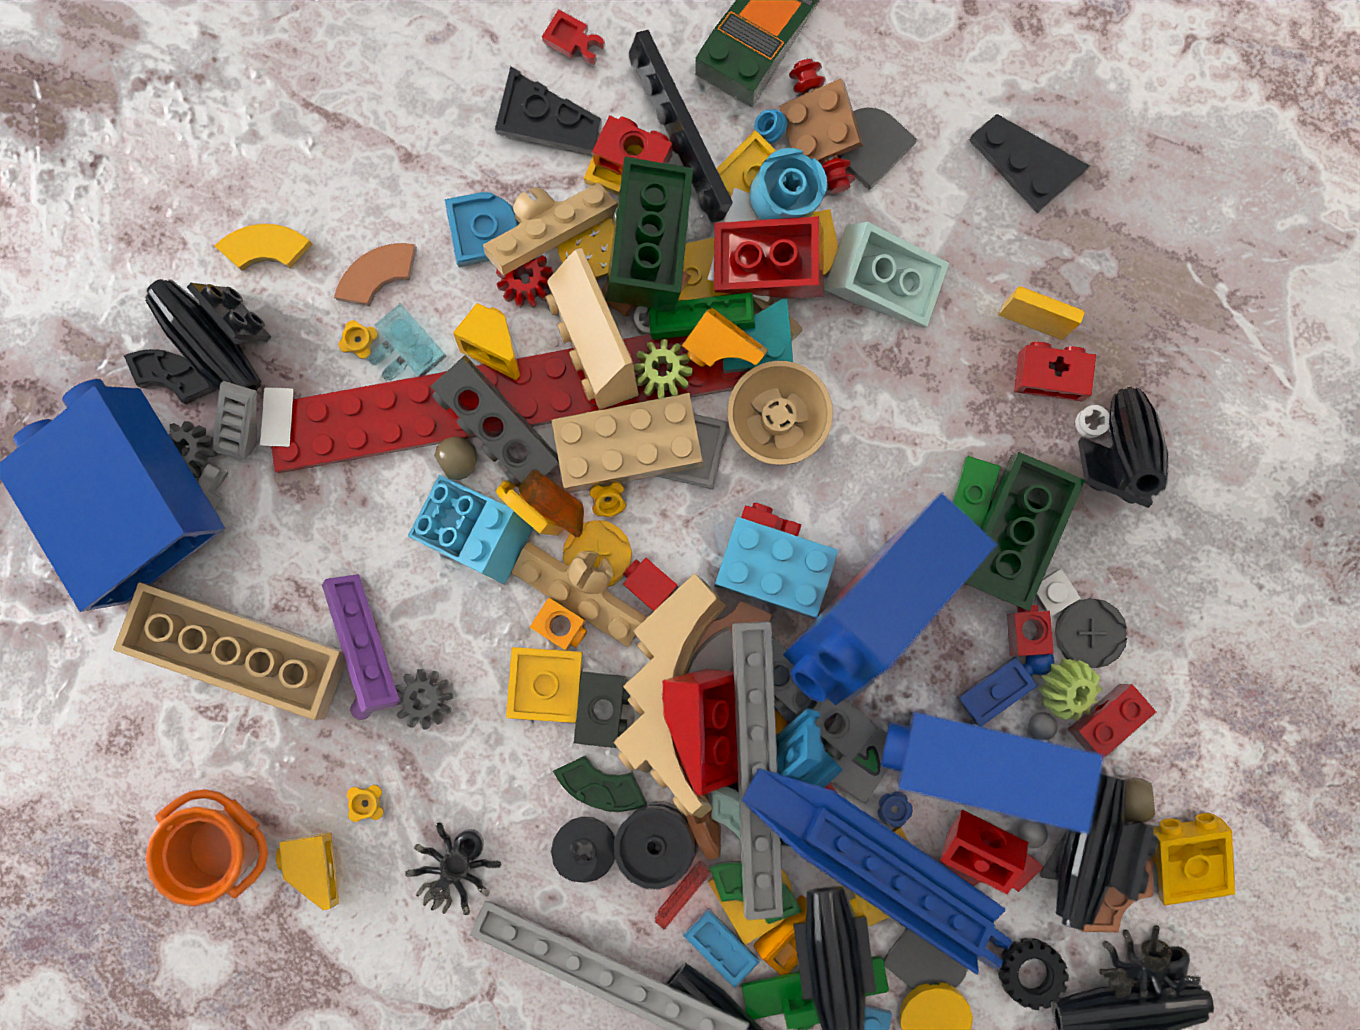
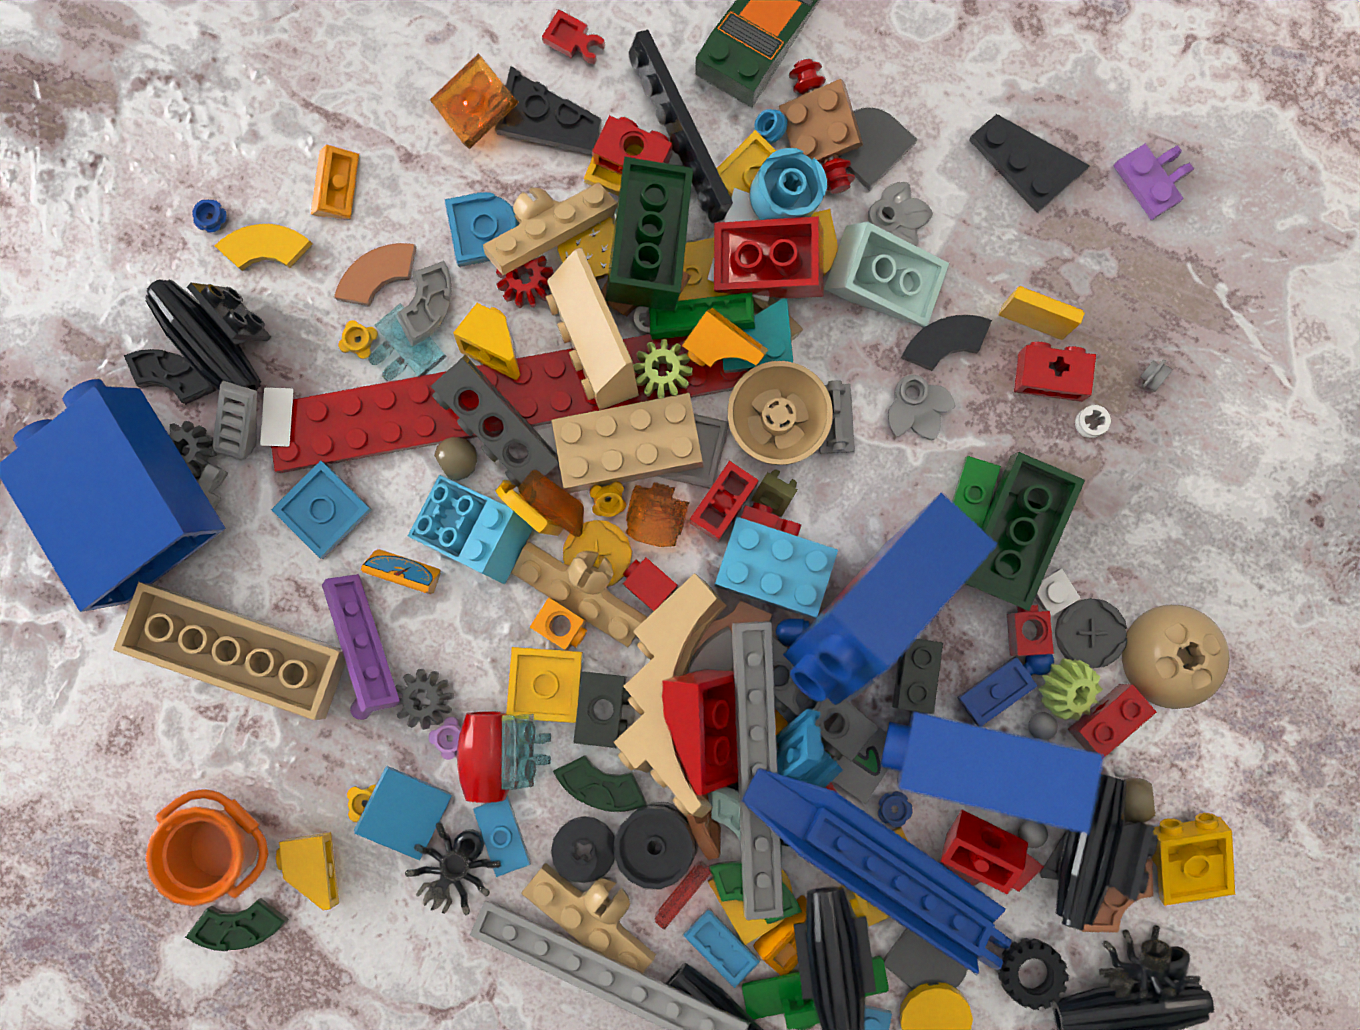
(201, 212): none -> blue plate
(236, 930): none -> dark green tile
(321, 509): none -> dark azure plate
(334, 183): none -> light orange slope
(402, 571): none -> slope
(402, 812): none -> dark azure tile
(429, 304): none -> light grey tile
(439, 738): none -> lavender plate
(474, 101): none -> clear orange plate
(481, 757): none -> red piece
(502, 836): none -> dark azure plate
(518, 751): none -> clear light blue hinge
(589, 916): none -> tan plate
(655, 515): none -> clear orange hair
(723, 501): none -> red brick
(775, 492): none -> olive tile
(790, 629): none -> blue cylinder
(841, 432): none -> light grey hinge
(903, 212): none -> light grey plate
(918, 676): none -> pearl dark grey brick
(919, 413): none -> light grey plate
(946, 337): none -> black tile
(1138, 456): black plate -> none
(1149, 181): none -> medium lavender hinge
(1155, 374): none -> light grey plate
(1158, 652): none -> tan piece

